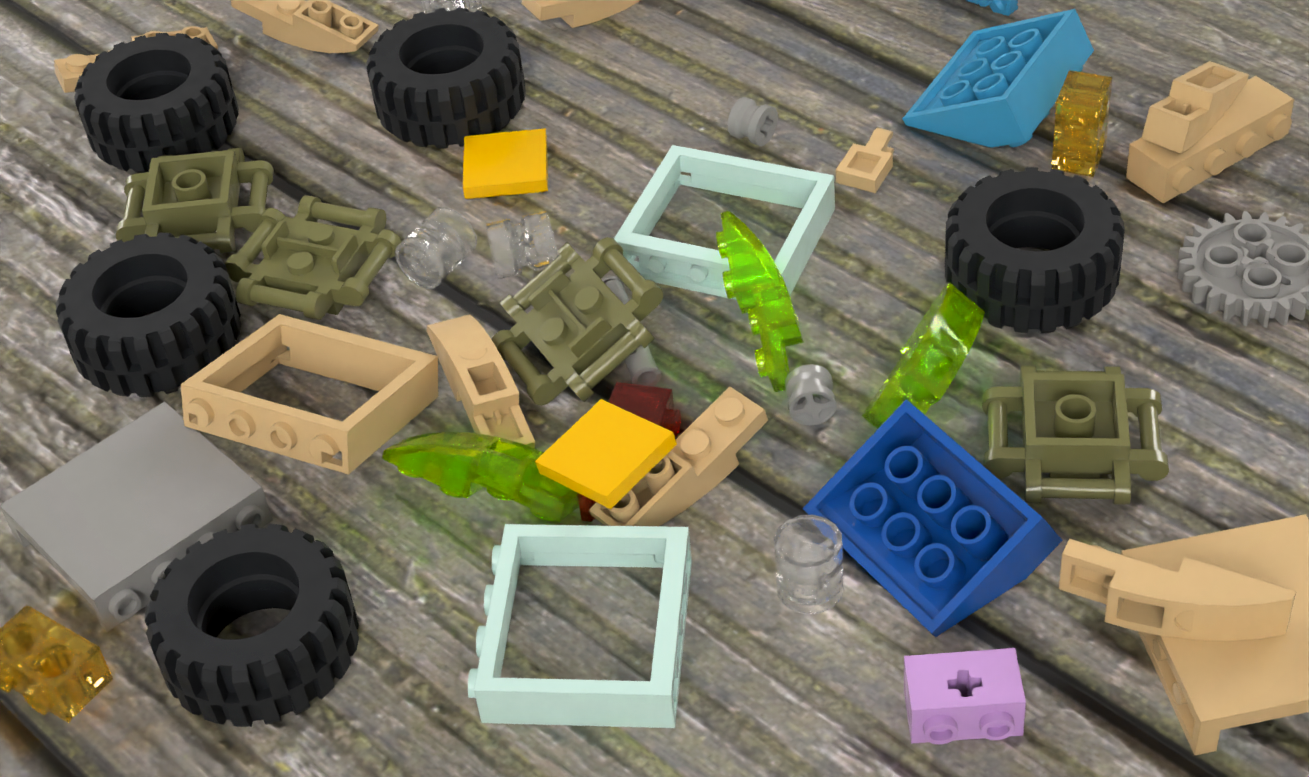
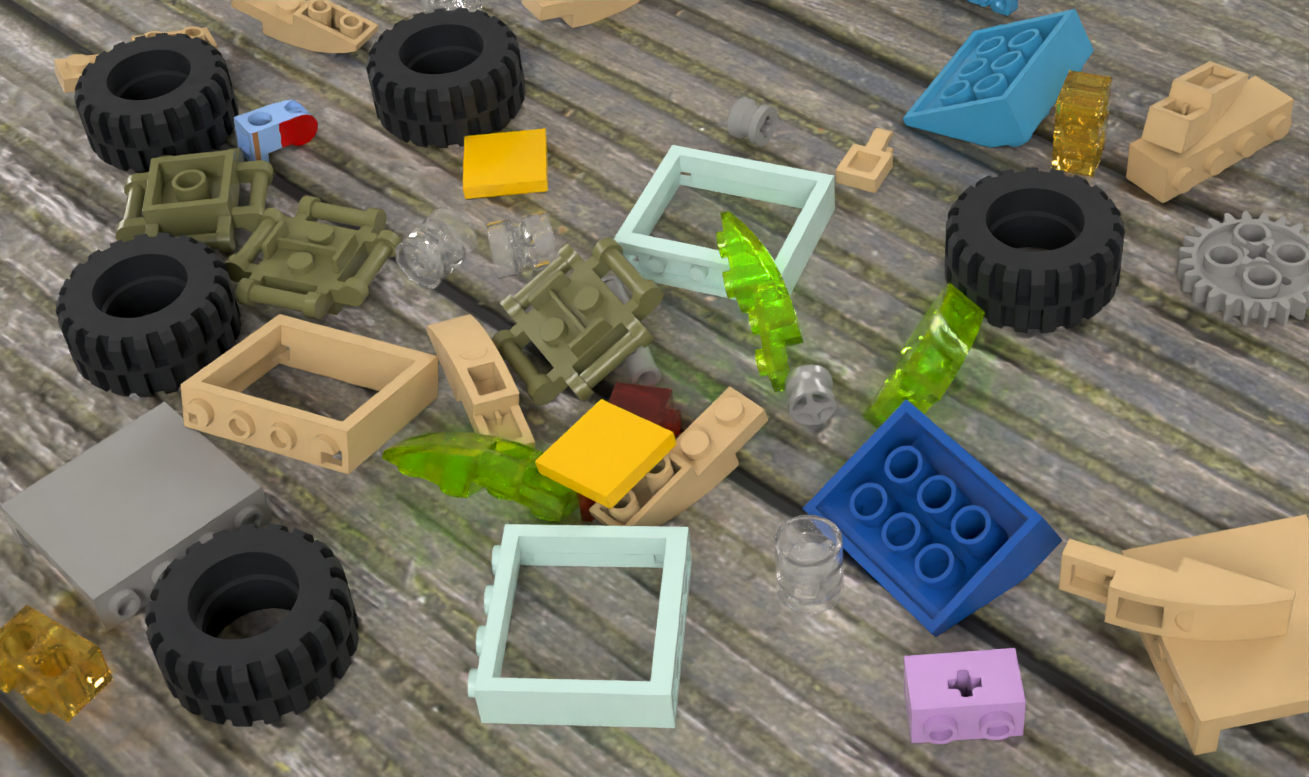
(273, 129): none -> light blue leg
(1075, 431): olive brick -> none

